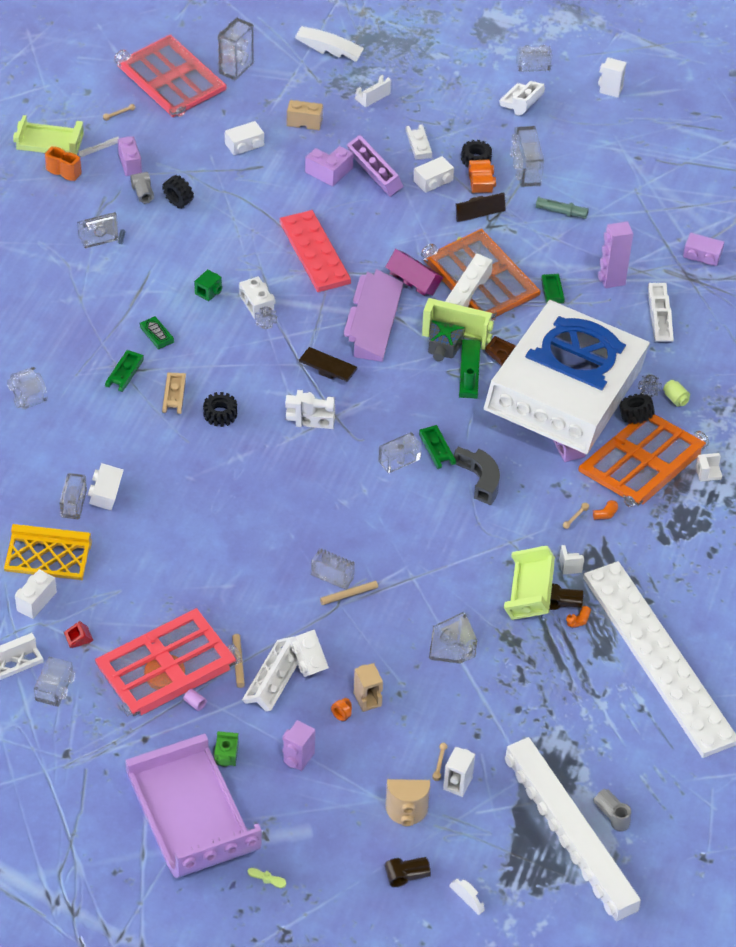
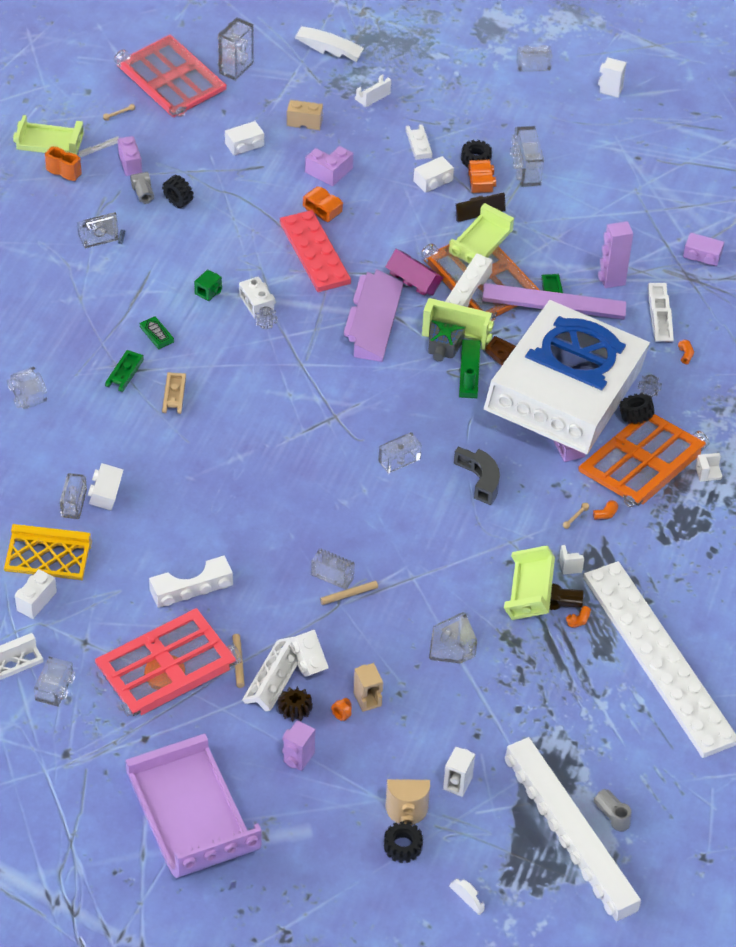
(78, 635): red slope -> none
(169, 589): none -> white arch
(195, 699): lavender hinge -> none
(220, 417): black tyre -> none
(226, 748): bright green brick -> none
(267, 878): yellowish green piece -> none
(295, 704): none -> dark brown gear
(310, 411): white hips -> none
(322, 203): none -> orange brick
(328, 365): dark brown piece -> none
(375, 165): lavender brick -> none
(401, 871): dark brown piece -> none
(403, 831): none -> black tyre
(436, 446): green hinge -> none
(437, 775): tan hinge -> none
(483, 234): none -> yellowish green panel
(522, 96): white brick -> none
(538, 299): none -> lavender tile
(555, 206): sand green pin -> none
(676, 393): yellowish green brick -> none
(688, 351): none -> orange arm

